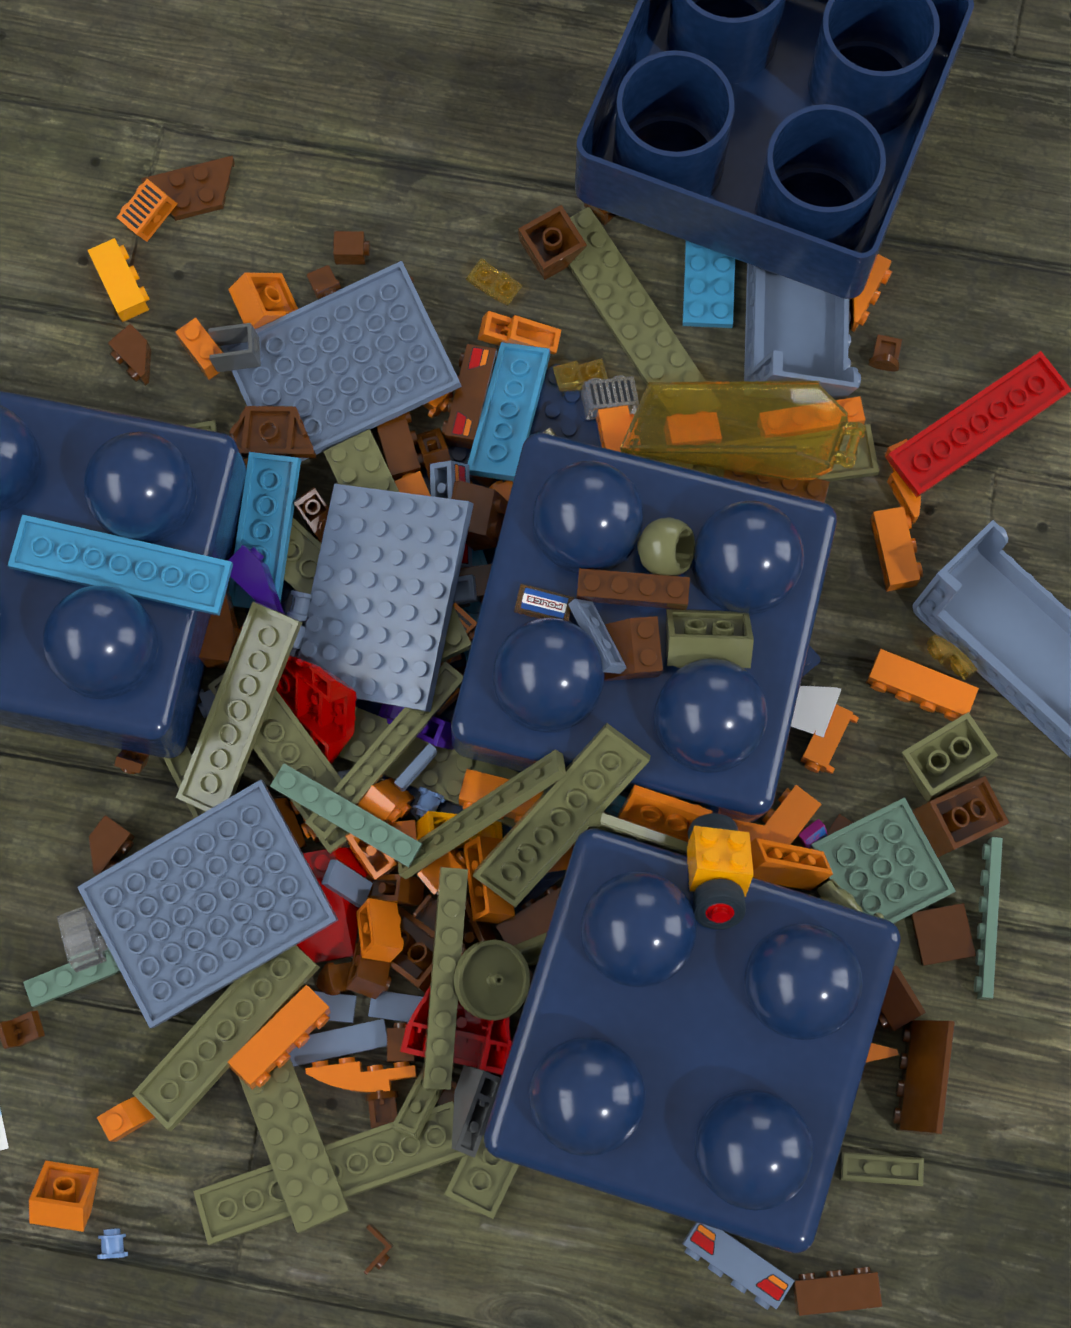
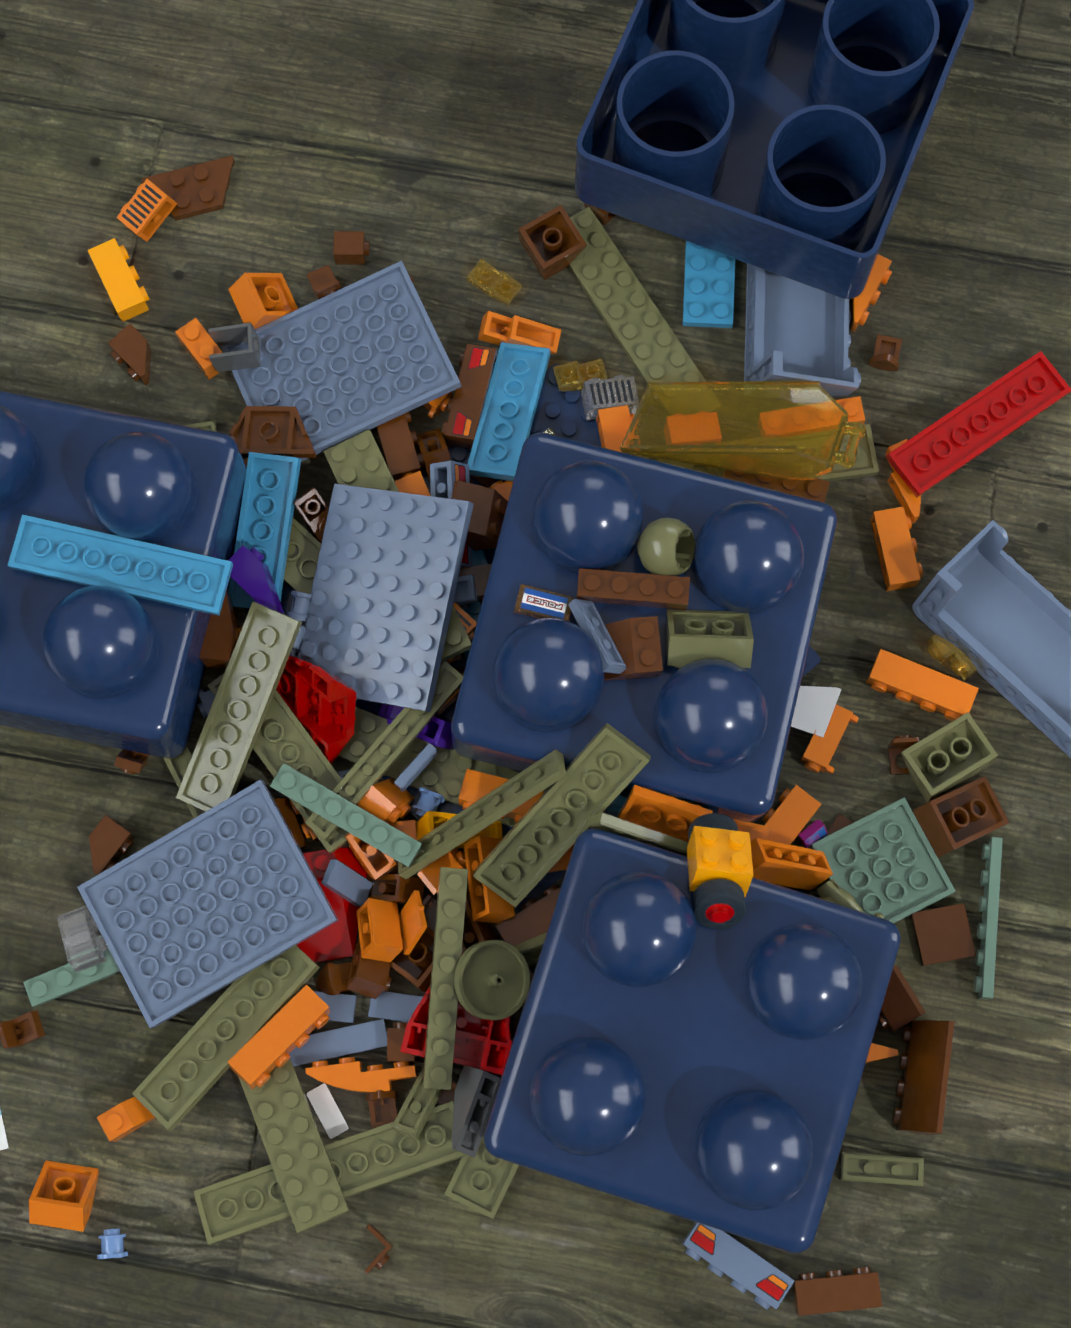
(327, 1111): none -> white sticker
(412, 922): none -> orange piece
(895, 748): none -> reddish brown bracket

